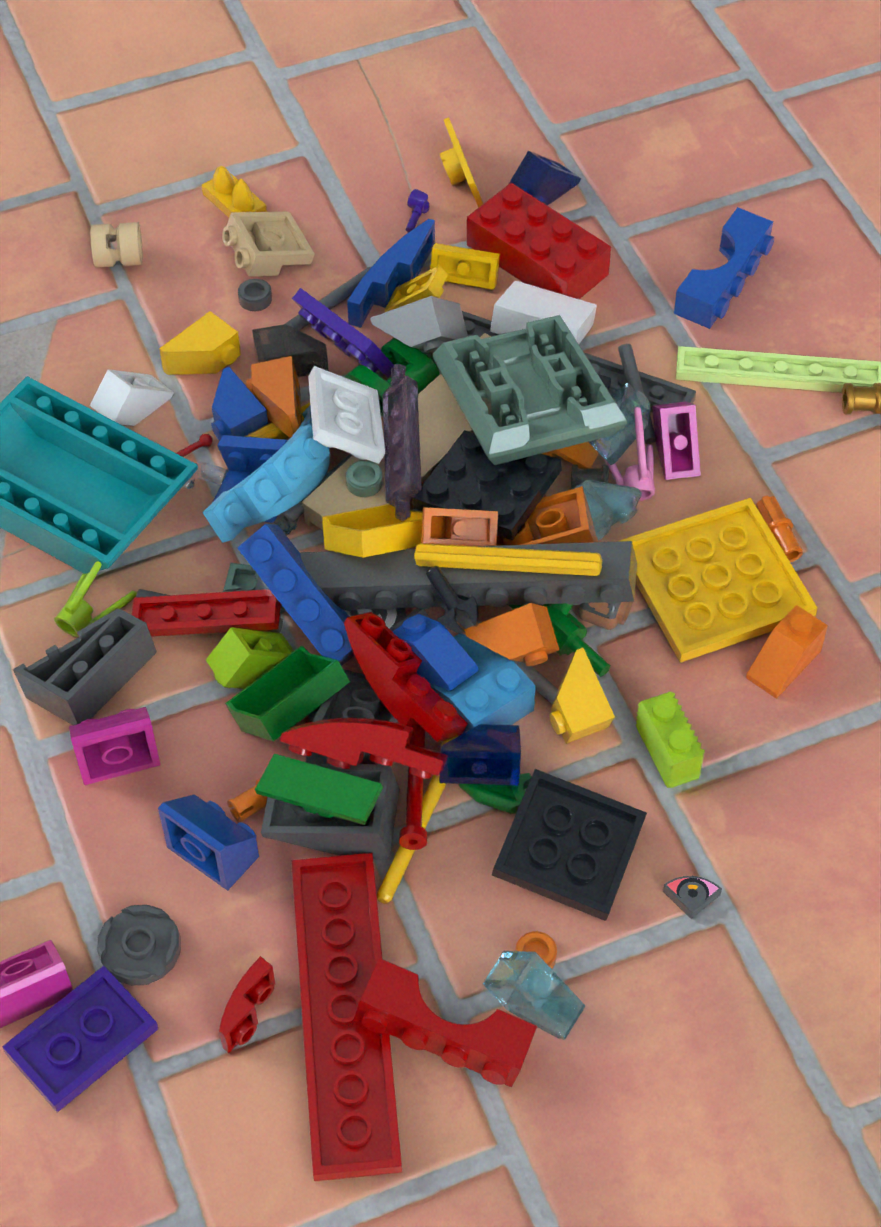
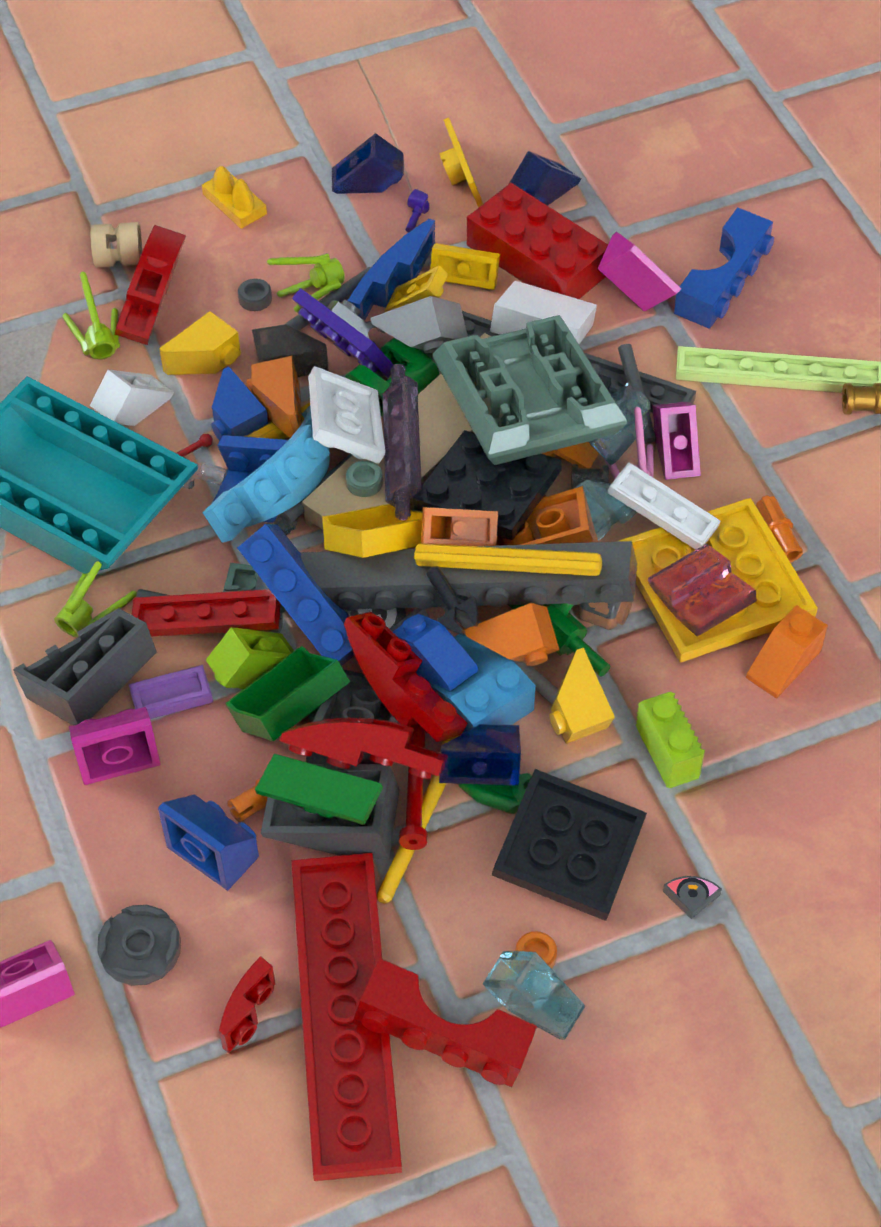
(80, 1038): dark purple plate -> none
(99, 339): none -> lime plant
(149, 284): none -> red slope
(172, 692): none -> medium lavender tile
(266, 242): tan plate -> none
(326, 274): none -> lime plant
(350, 313): none -> plate
(369, 168): none -> clear blue slope
(636, 273): none -> dark pink slope
(663, 506): none -> white tile
(702, 589): none -> clear pink slope

